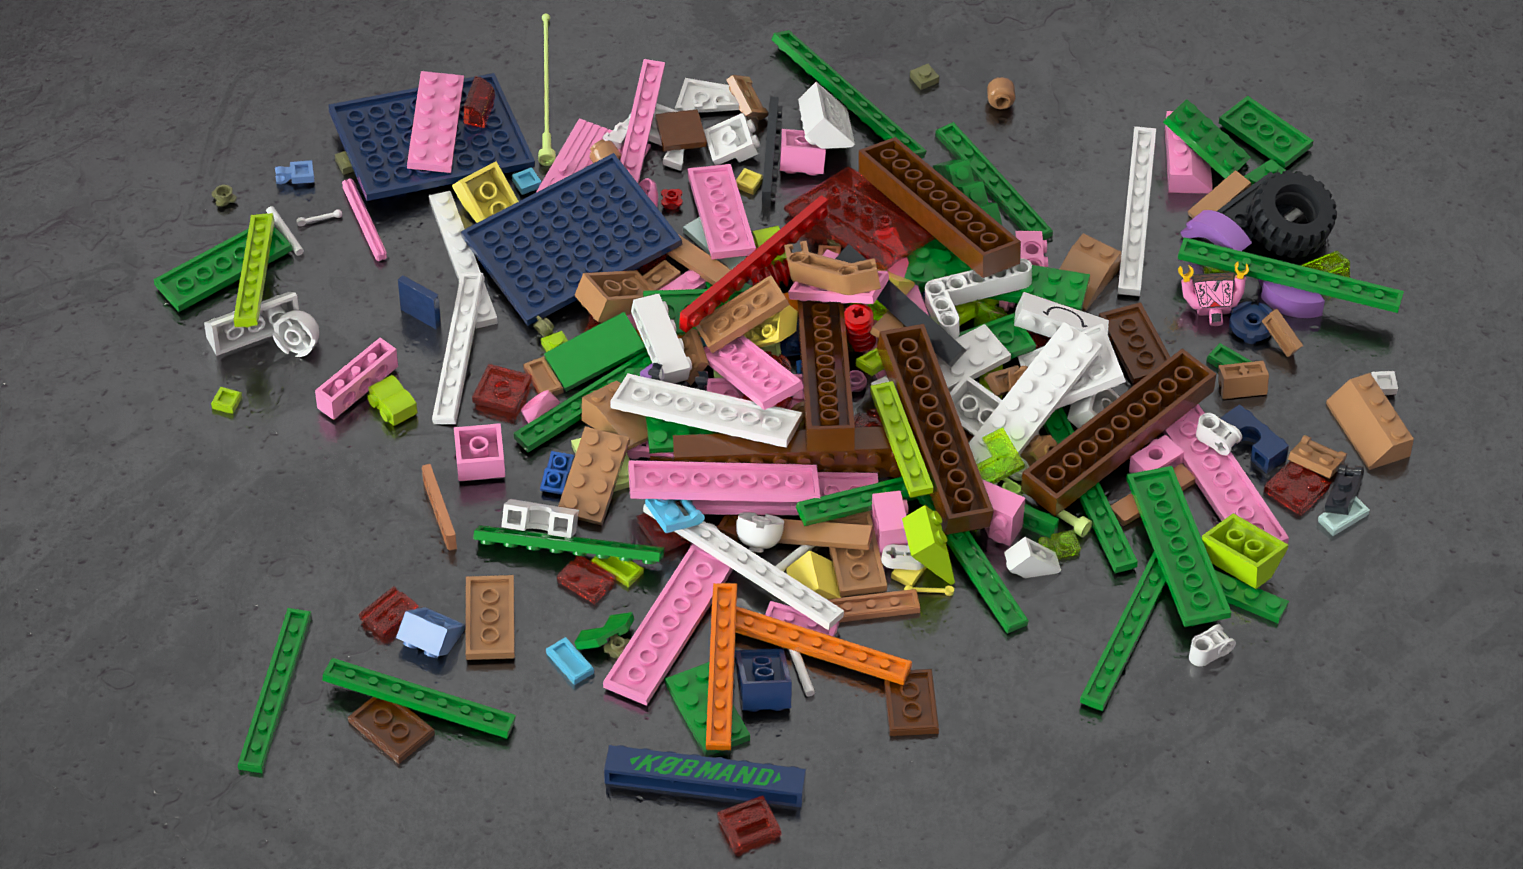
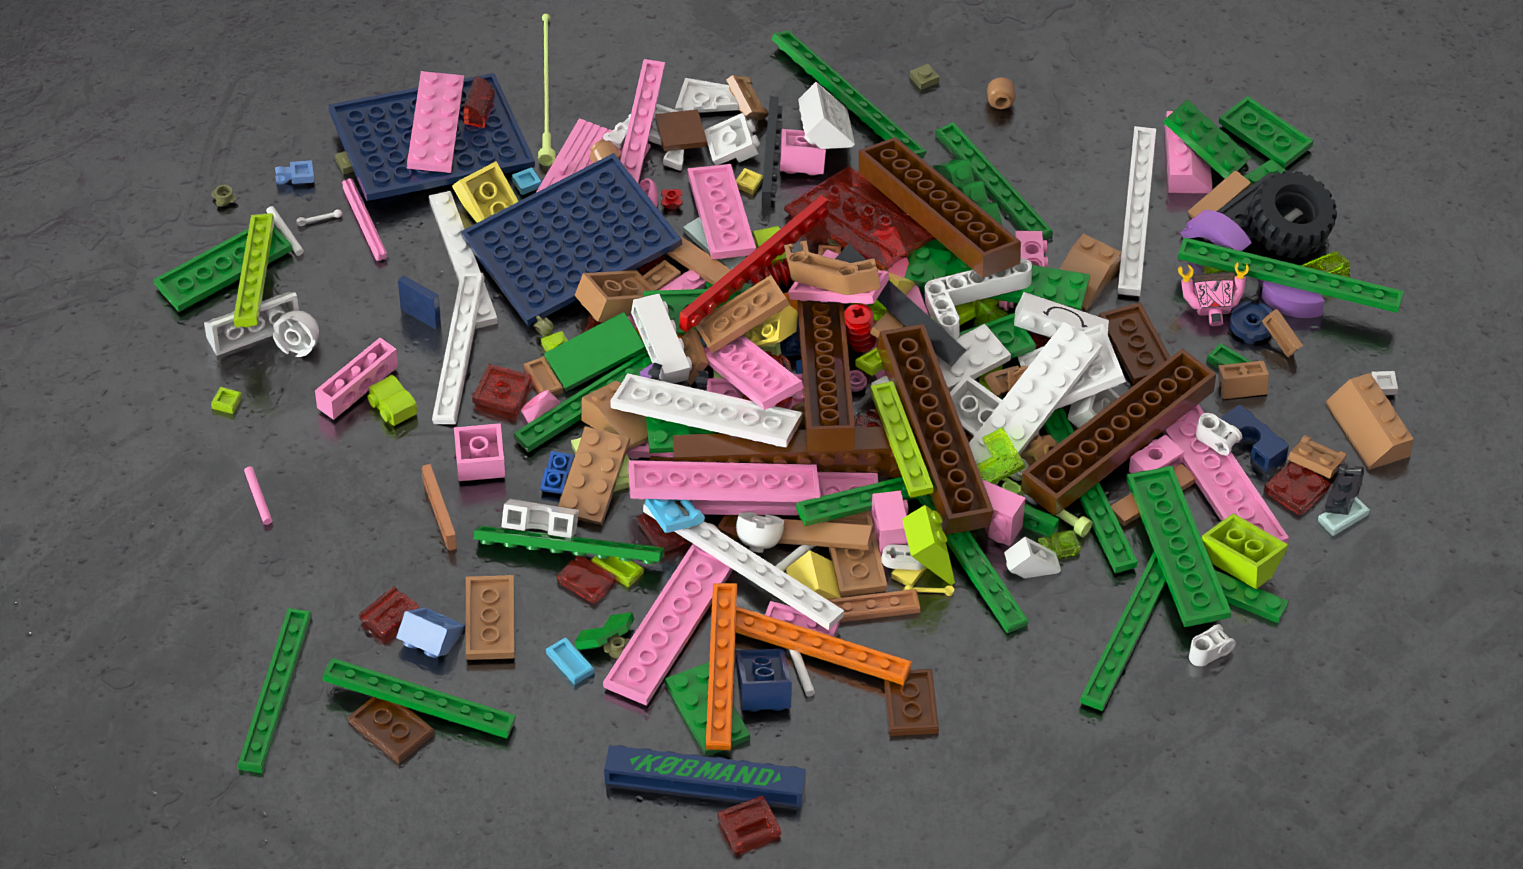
(258, 495): none -> bright pink bar

